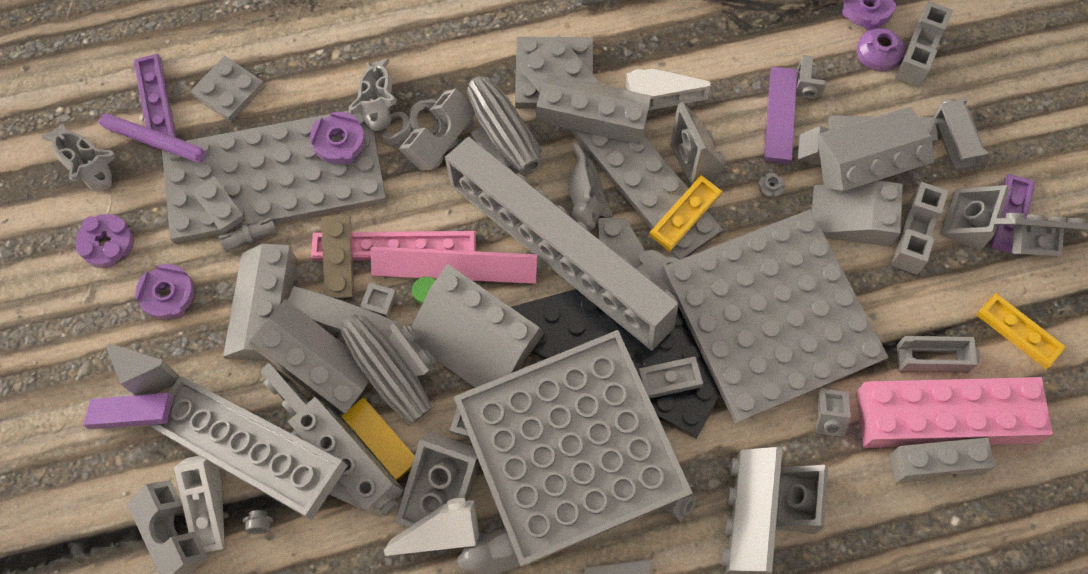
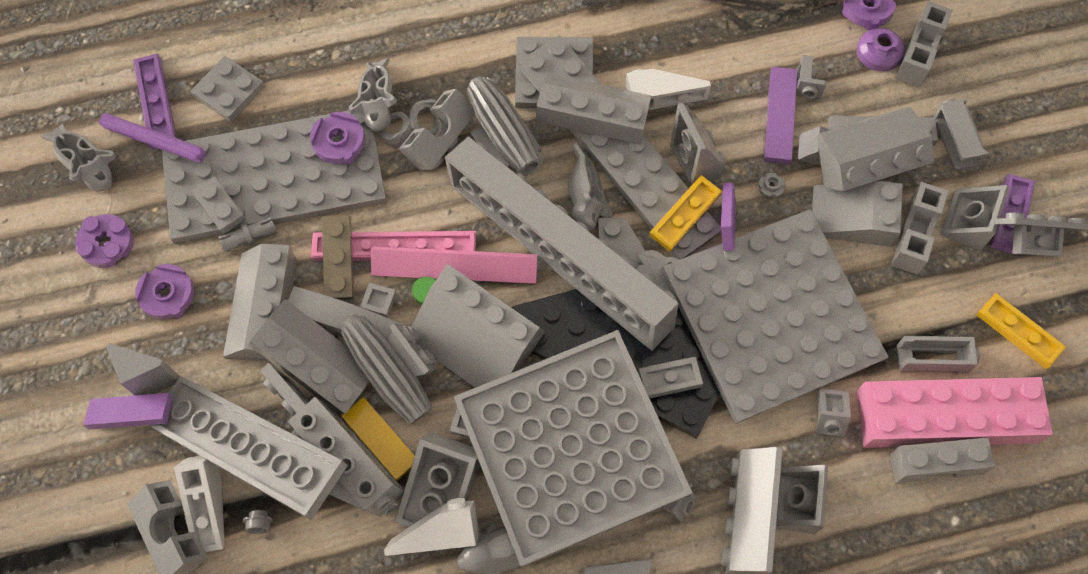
(728, 218): none -> medium lavender tile

